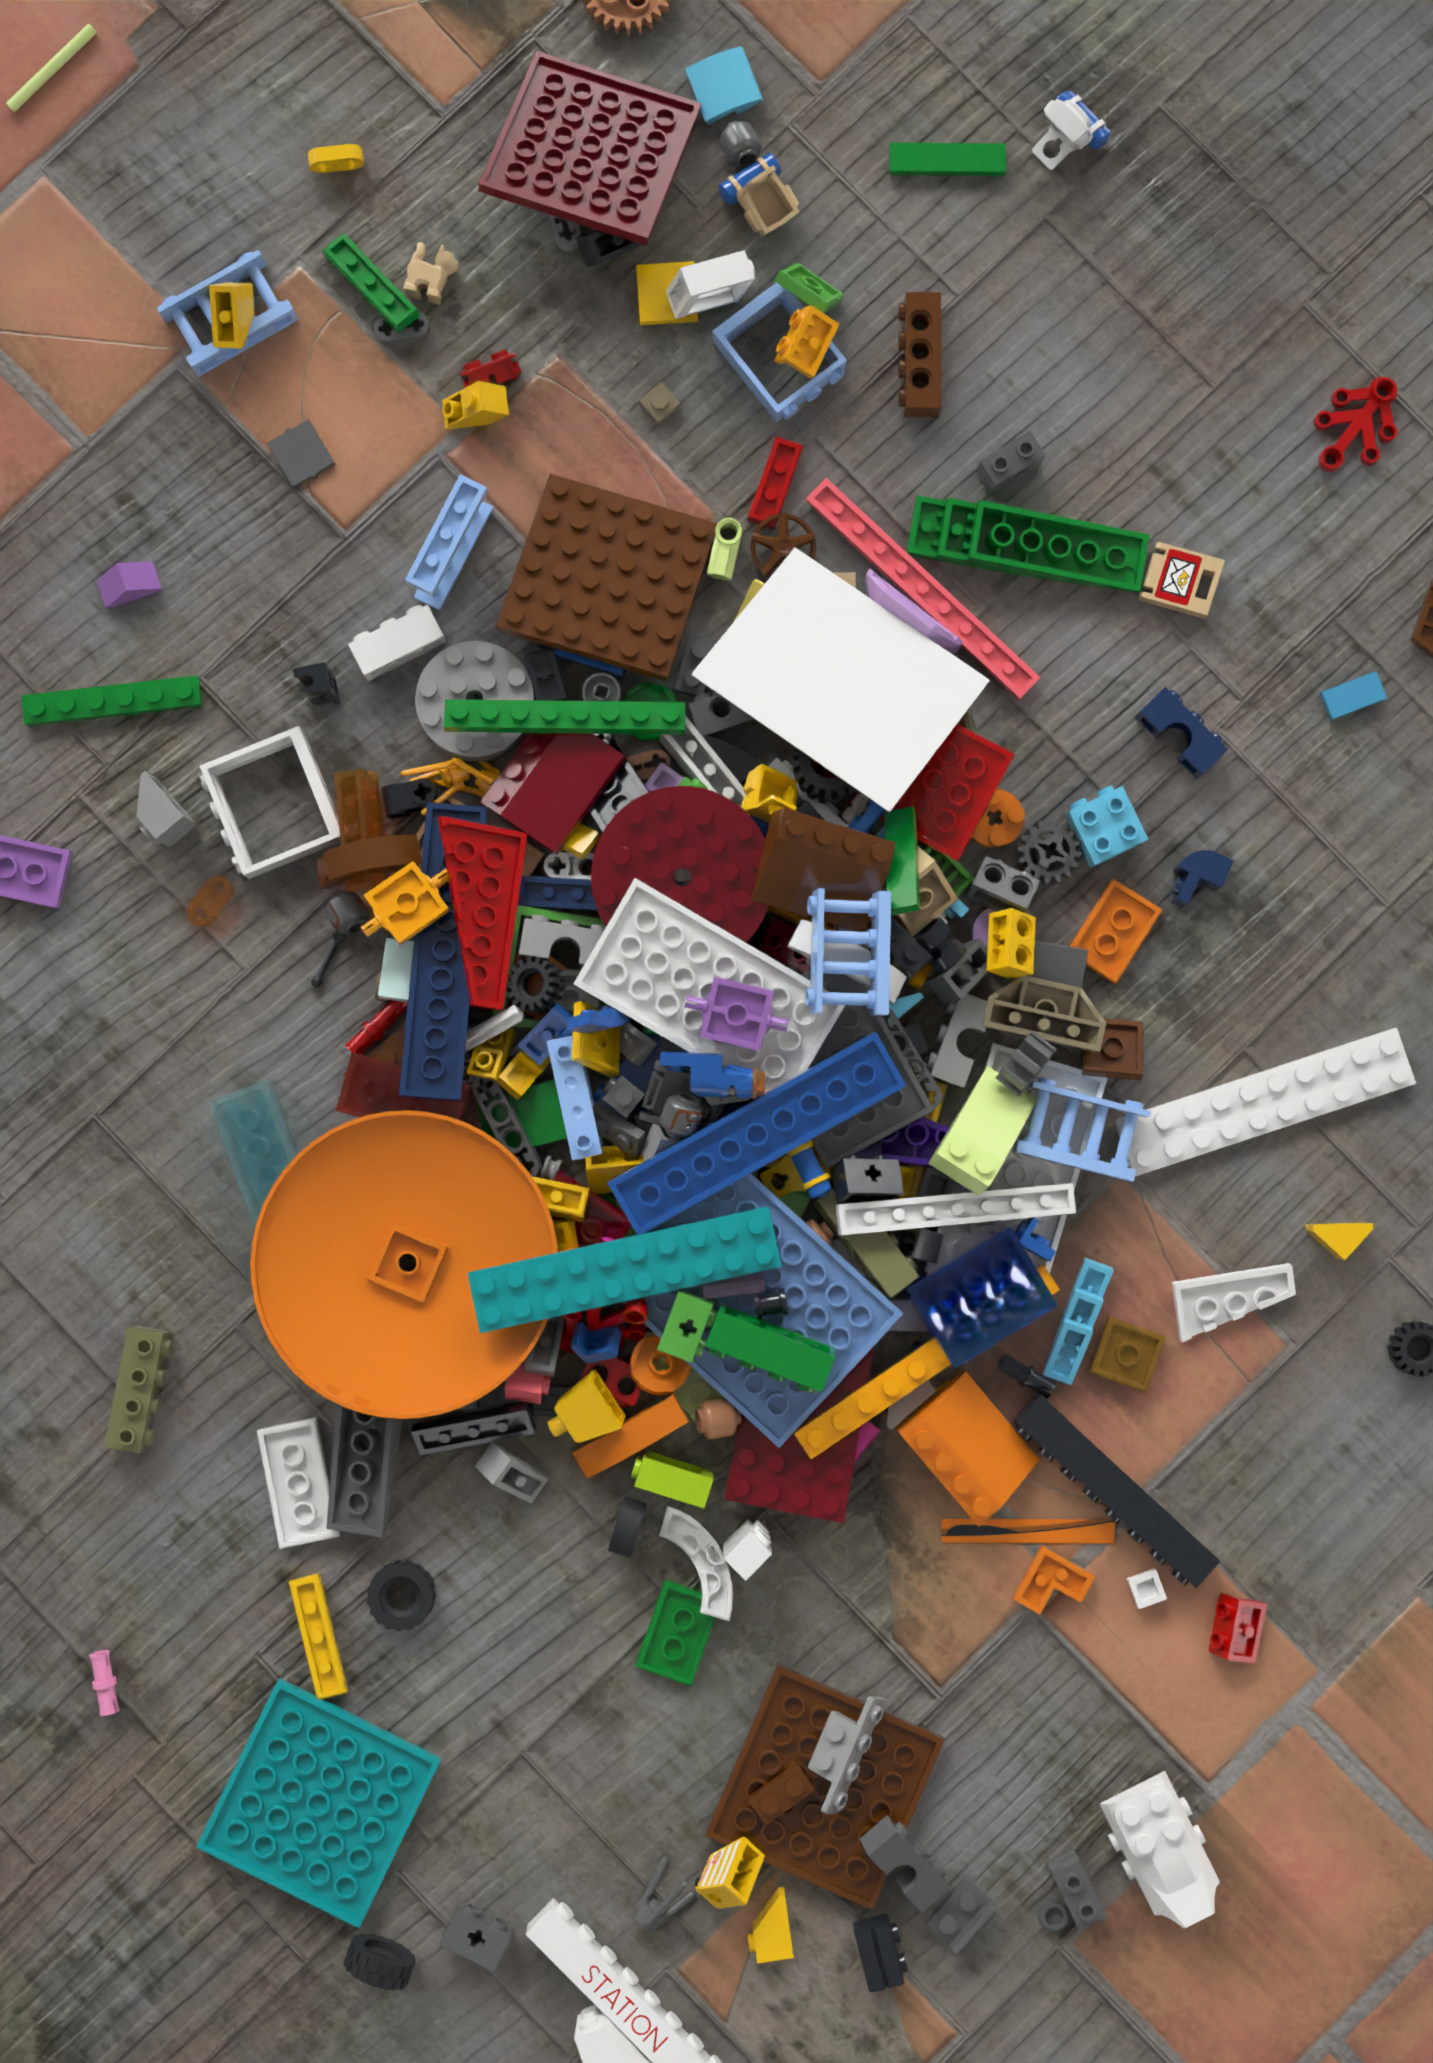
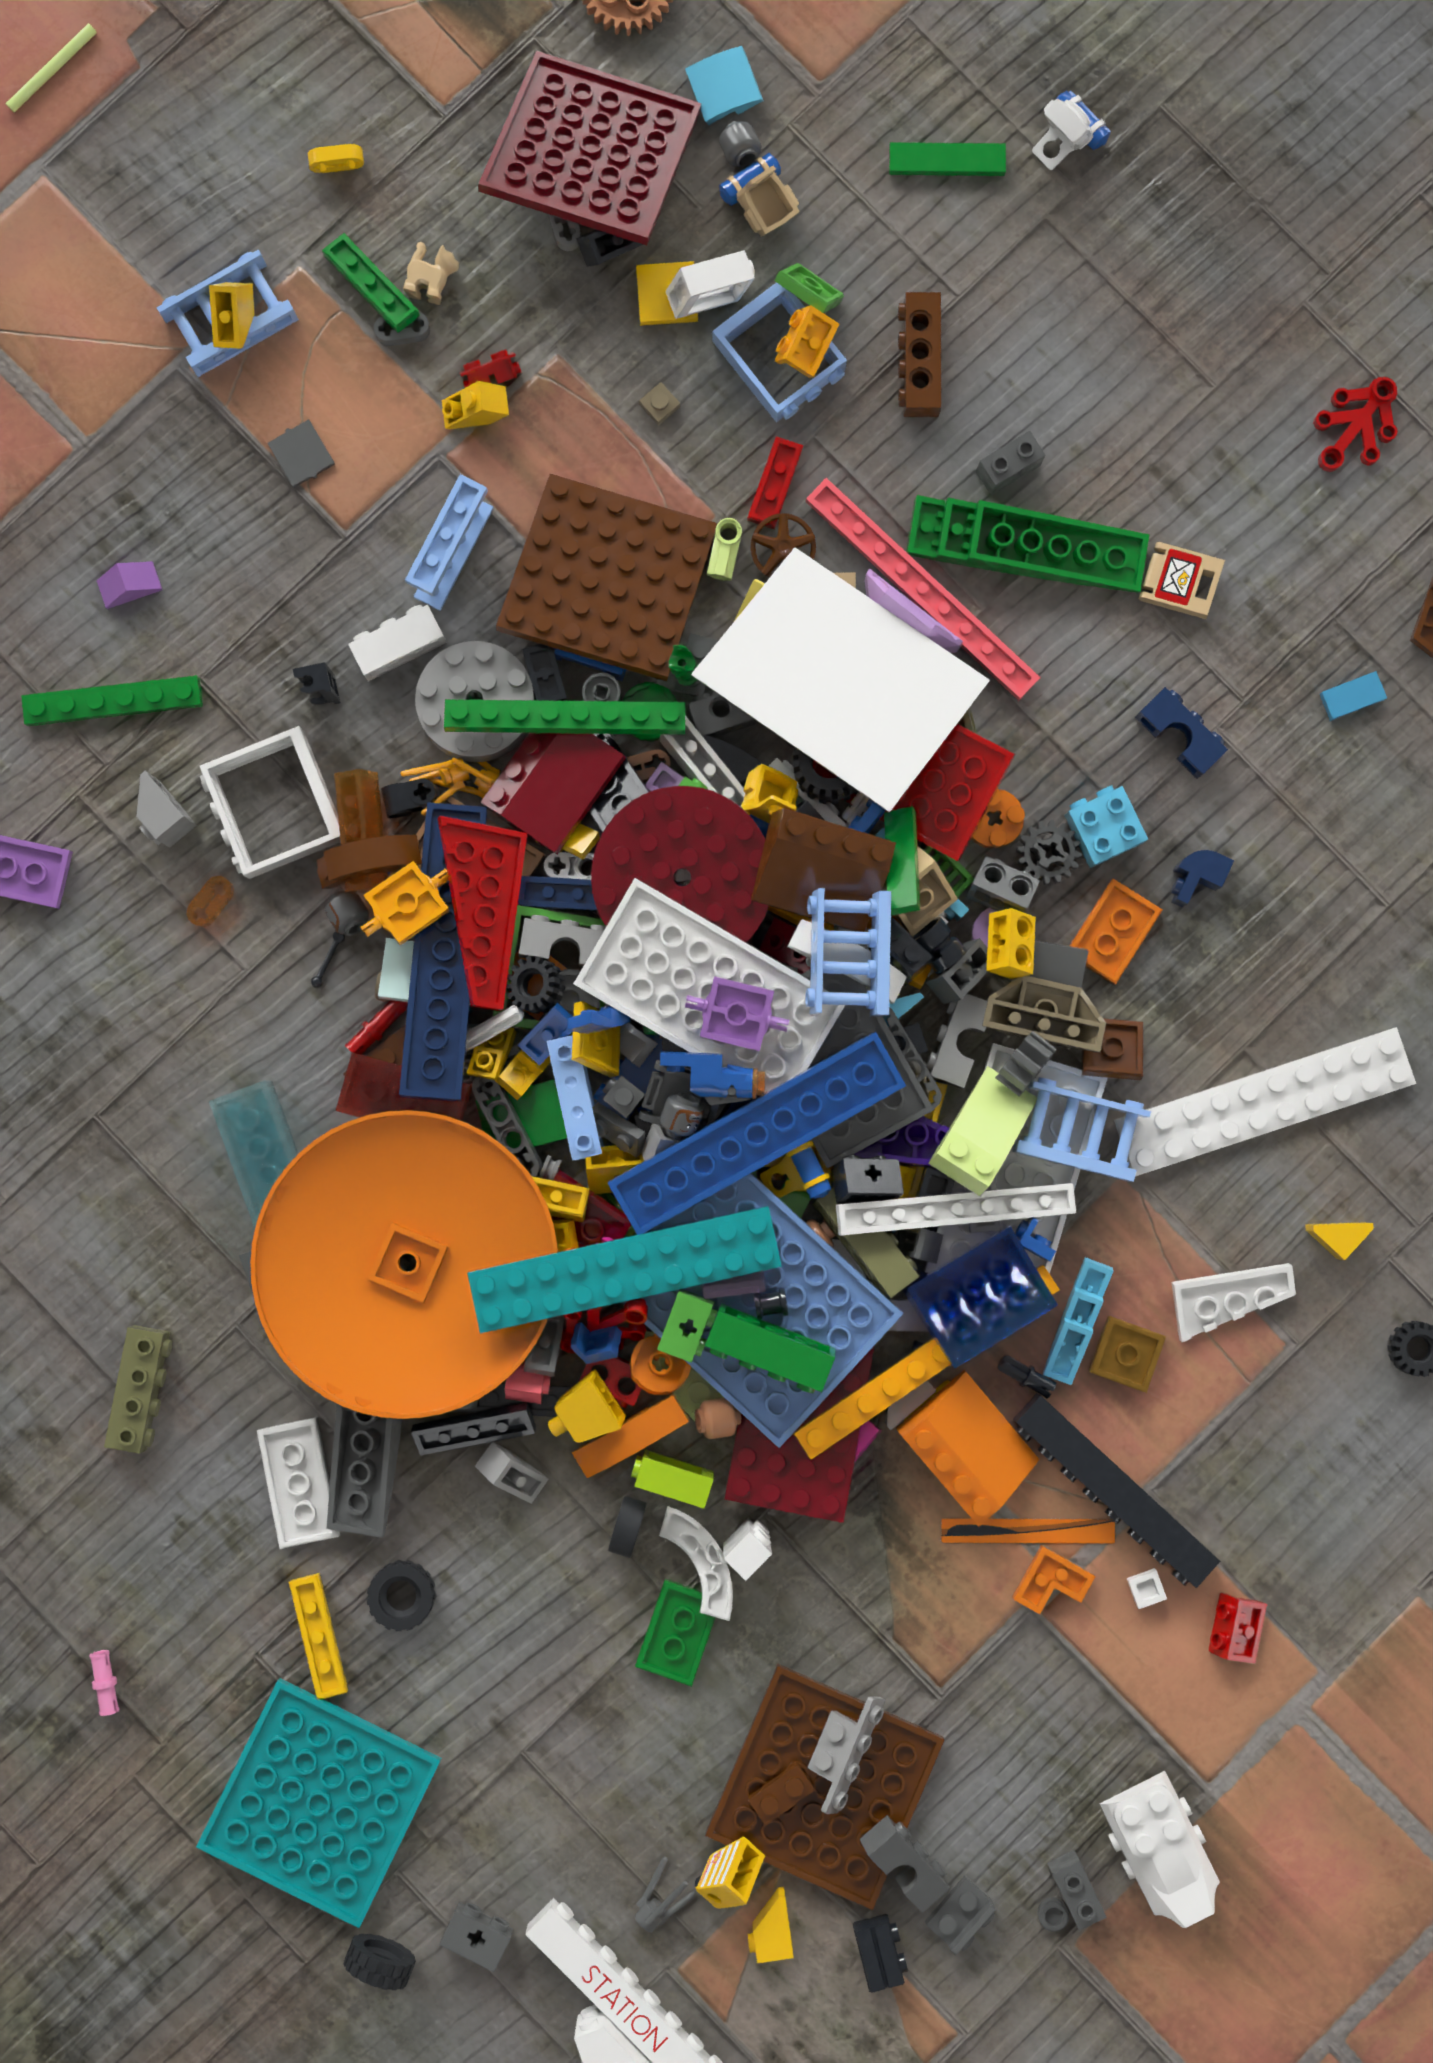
(682, 665): none -> green piece

